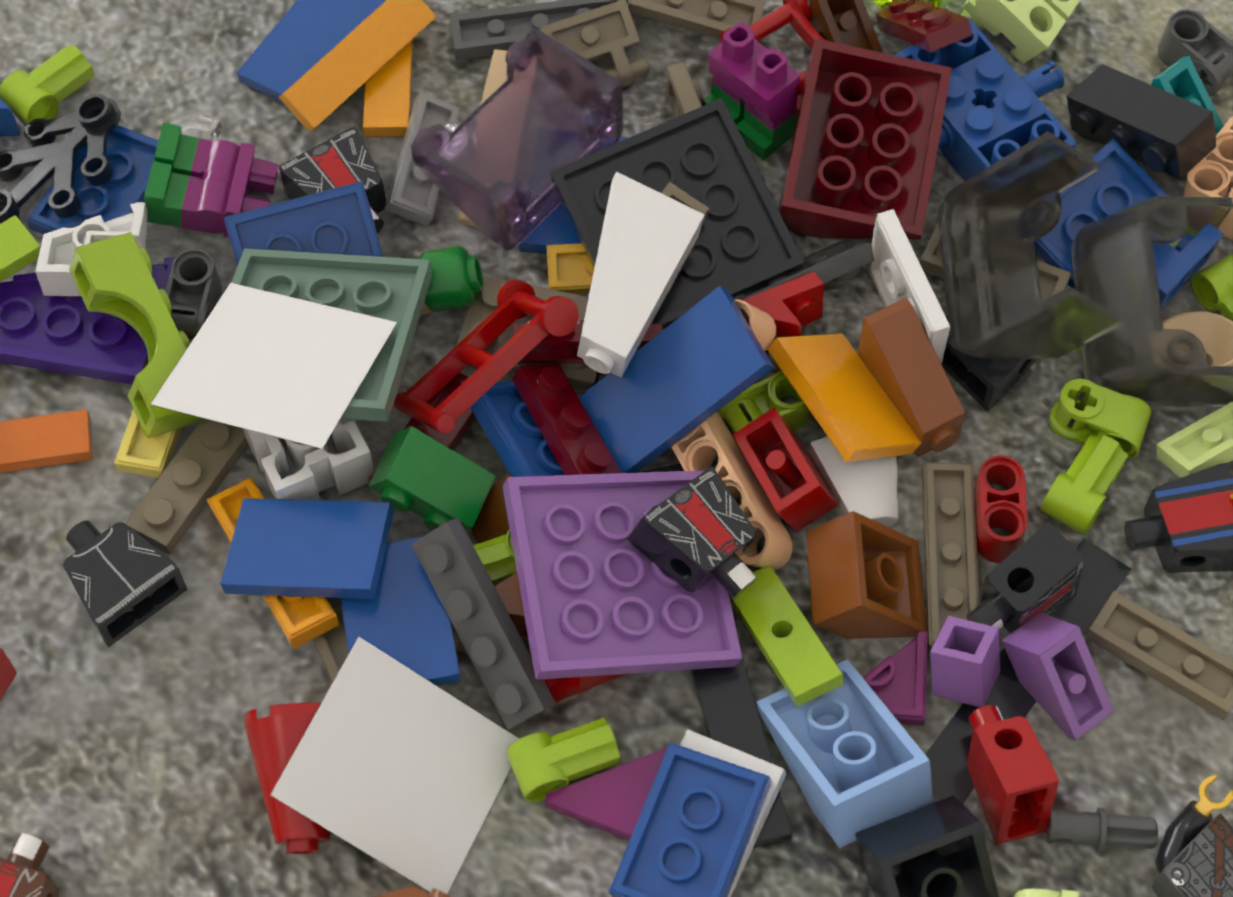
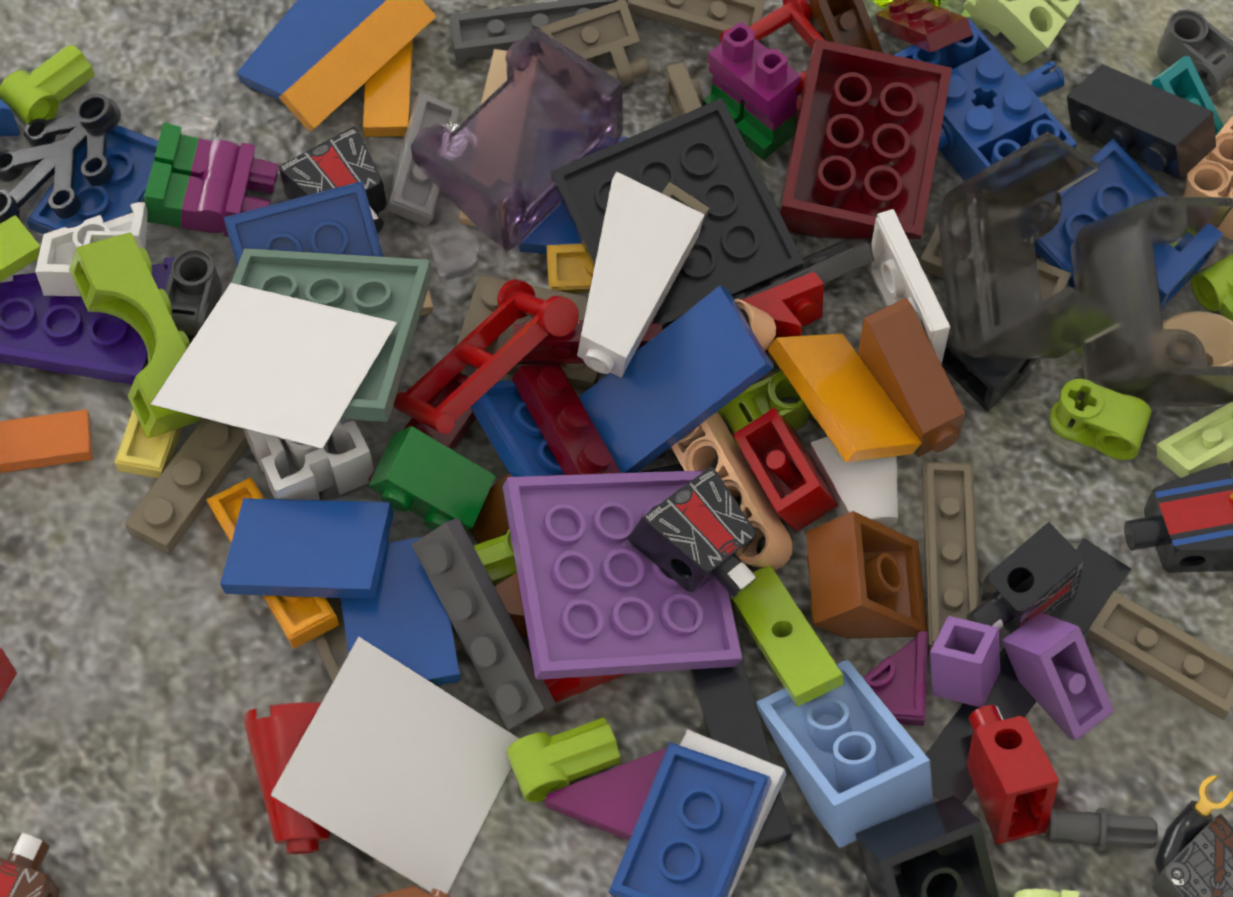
(120, 577): black torso -> none
(454, 278): green head -> none
(1000, 508): red beam -> none
(1081, 492): lime piece -> none

